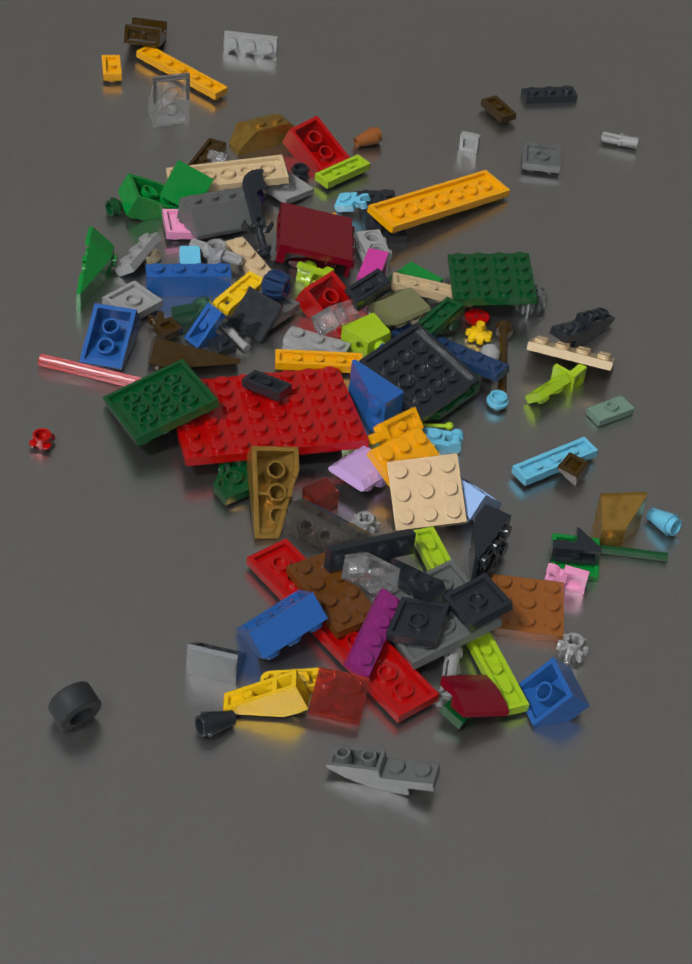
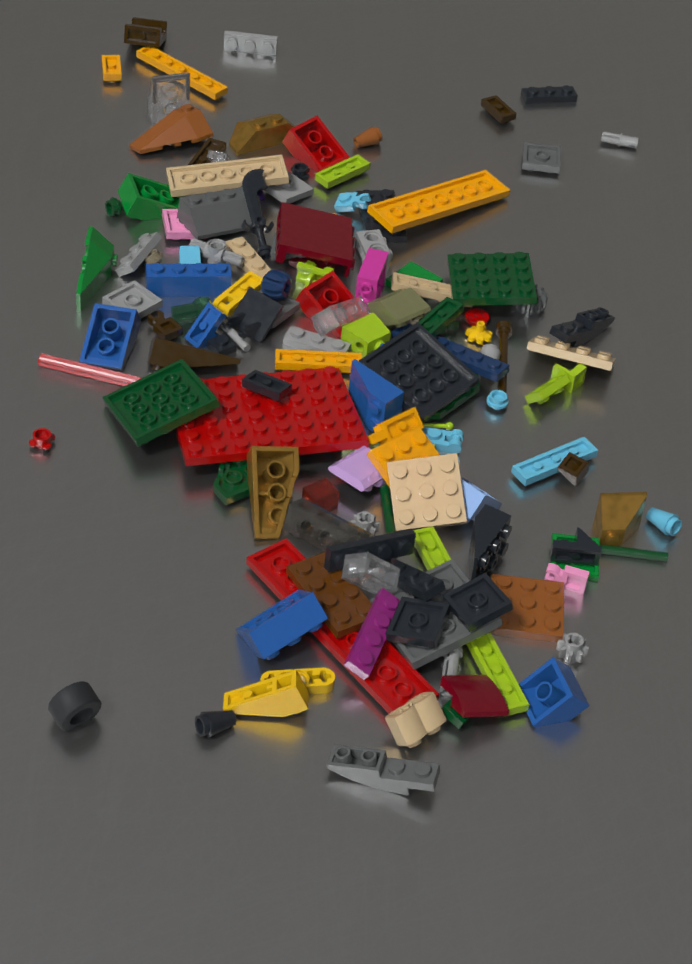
(178, 126): none -> dark orange wedge
(184, 182): green tile -> none
(214, 662): slope -> none
(338, 698): clear red plate -> none
(368, 289): black slope -> none
(387, 509): none -> dark green bar
(416, 719): none -> tan brick
(469, 142): light grey plate -> none
(610, 411): sand green plate -> none

